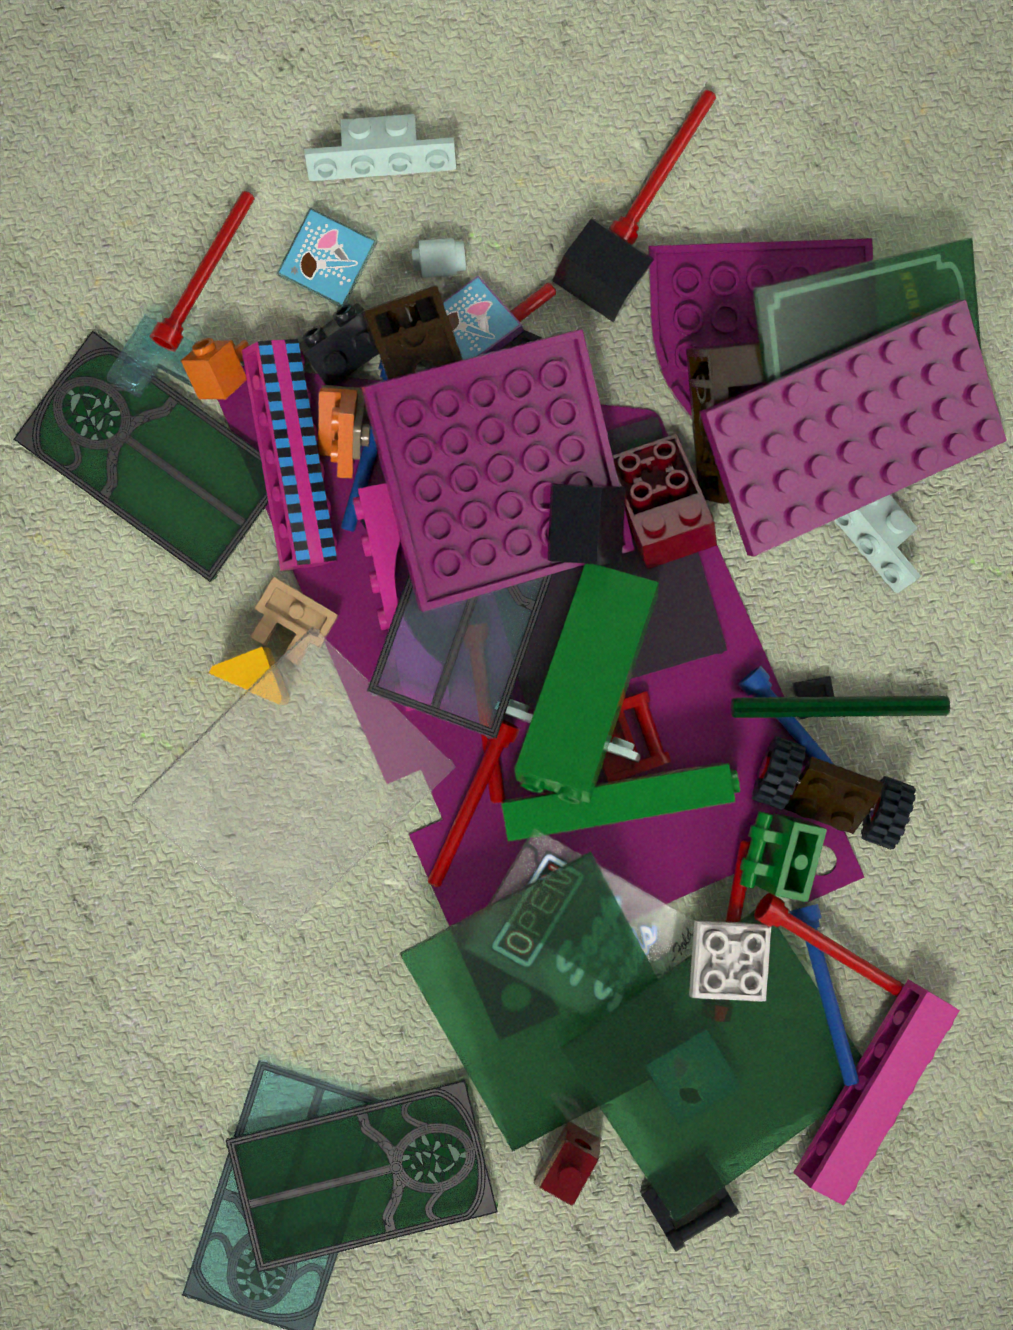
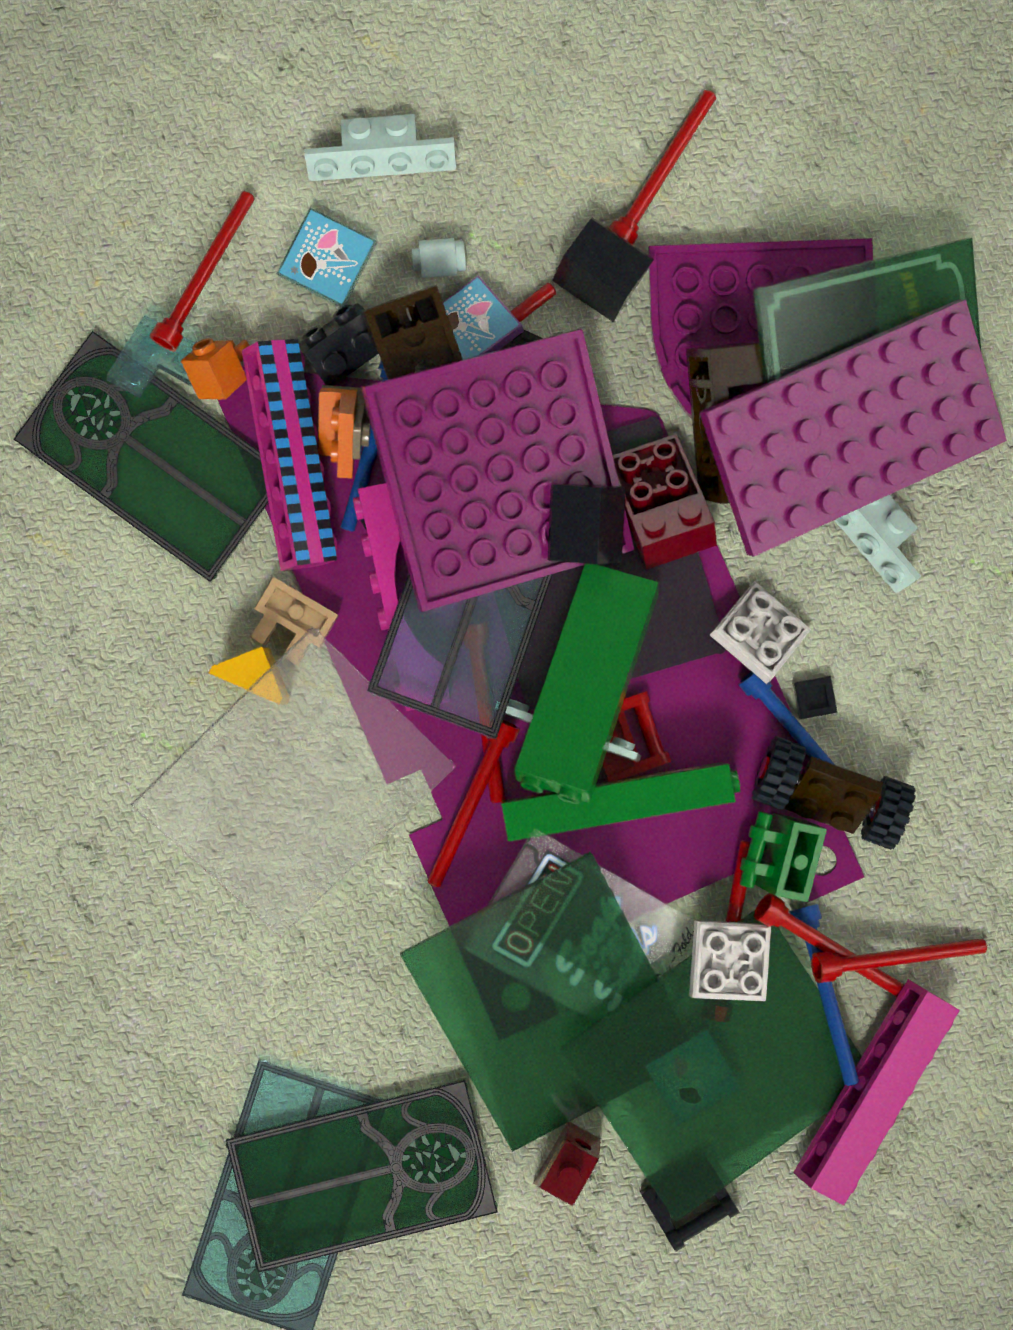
(760, 632): none -> white tile
(829, 966): none -> red piece
(839, 706): dark green axle -> none

